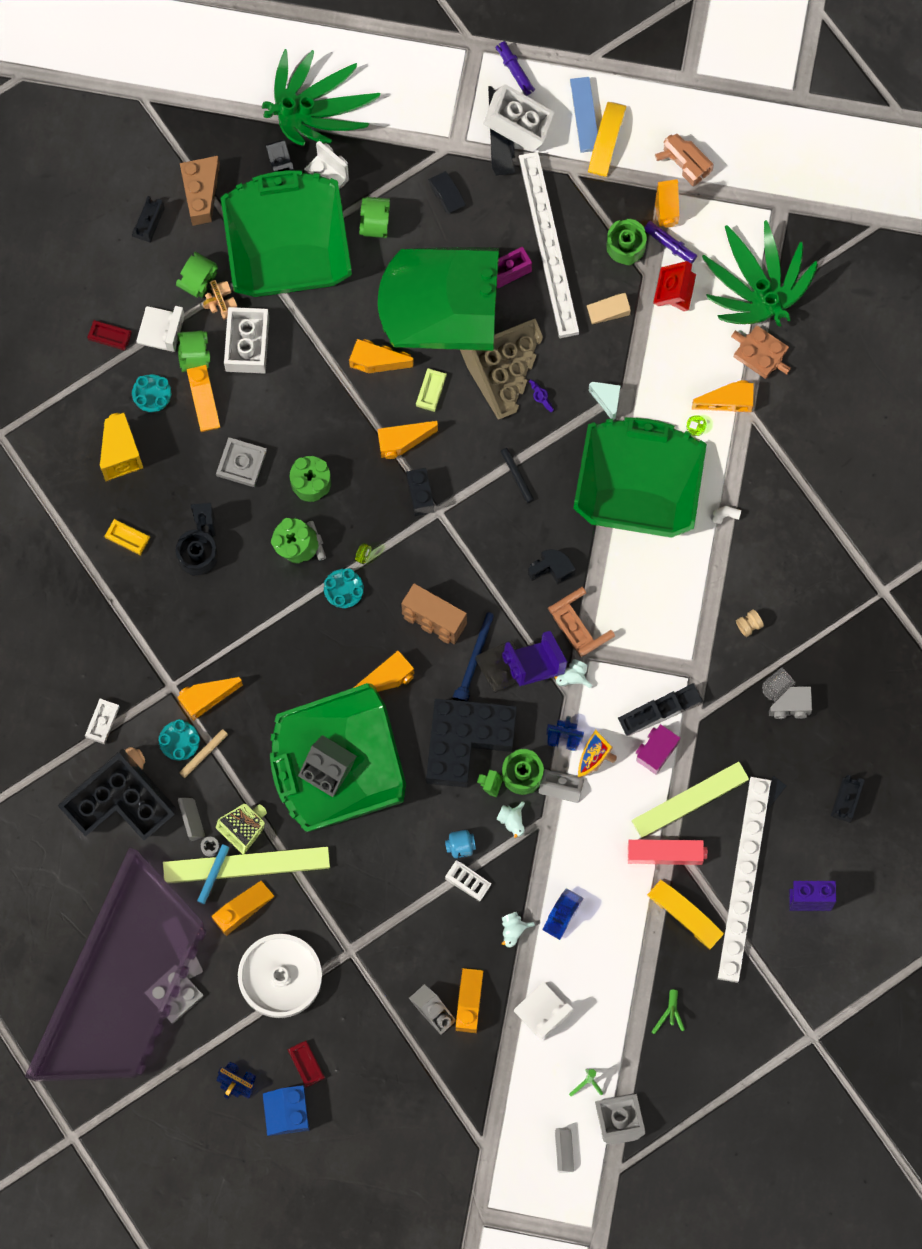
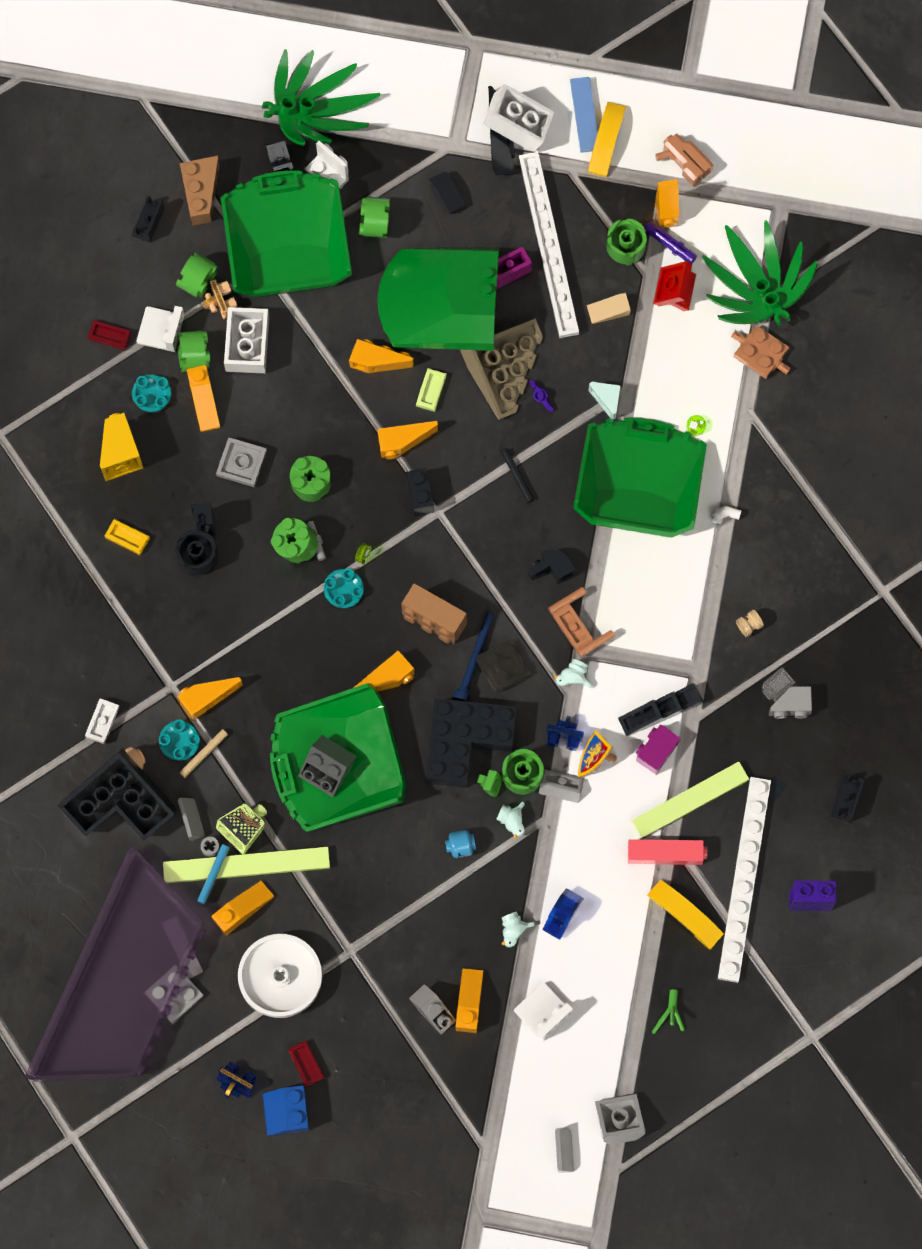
(464, 887): white slope -> none
(511, 62): dark purple pin -> none
(535, 661): dark purple panel -> none
(589, 1079): bright green plant -> none
(732, 397): light orange slope -> none

